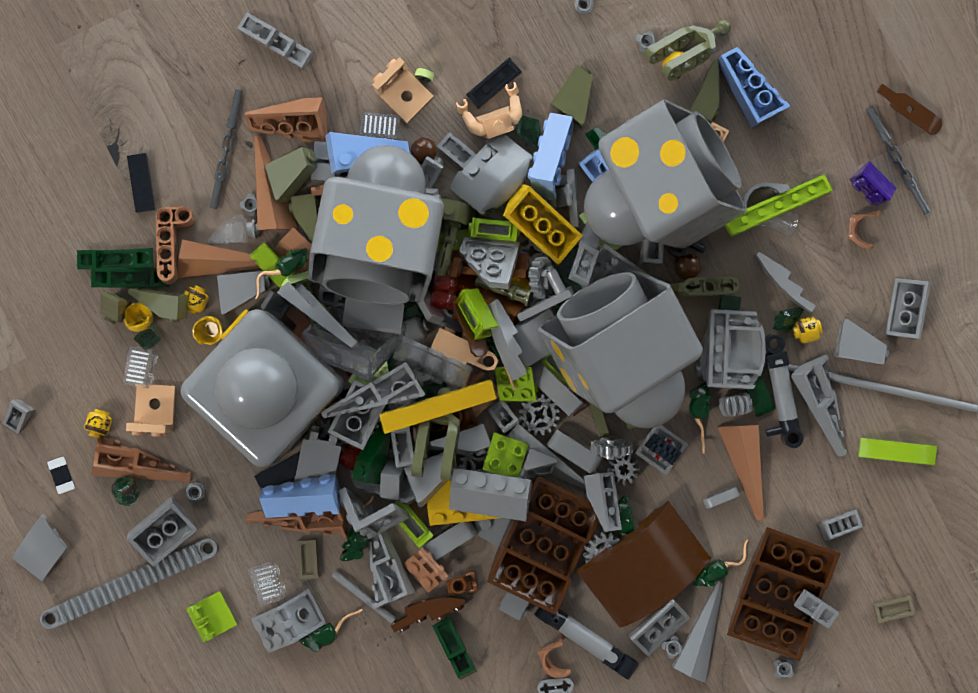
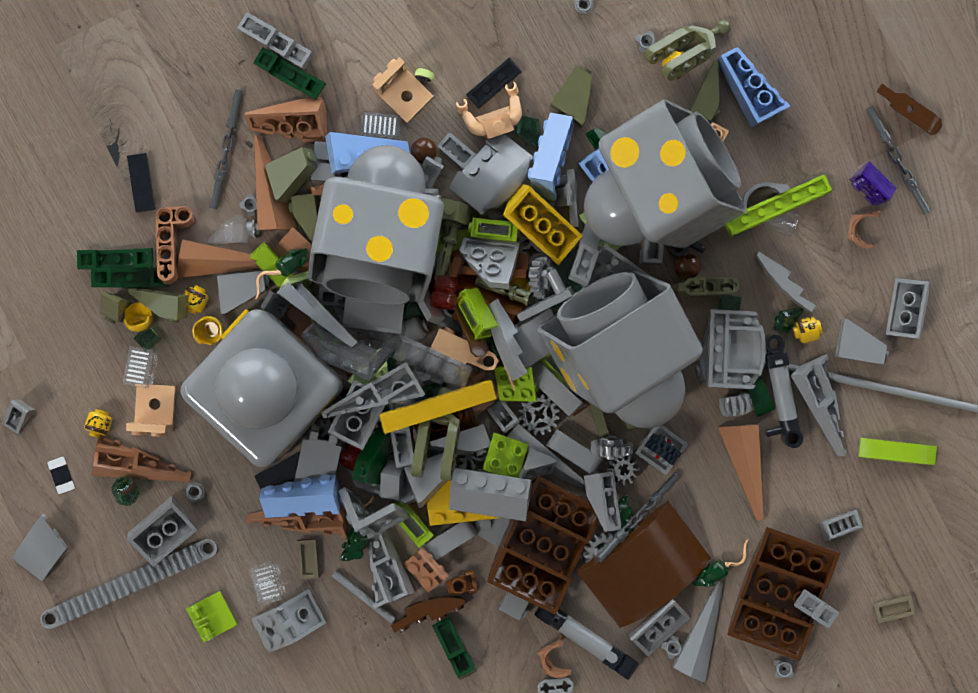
(289, 73): none -> dark green slope
(324, 635): dark green animal -> none
(621, 535): none -> dark grey piece
(699, 407): dark green animal -> none
(720, 497): light grey beam -> none

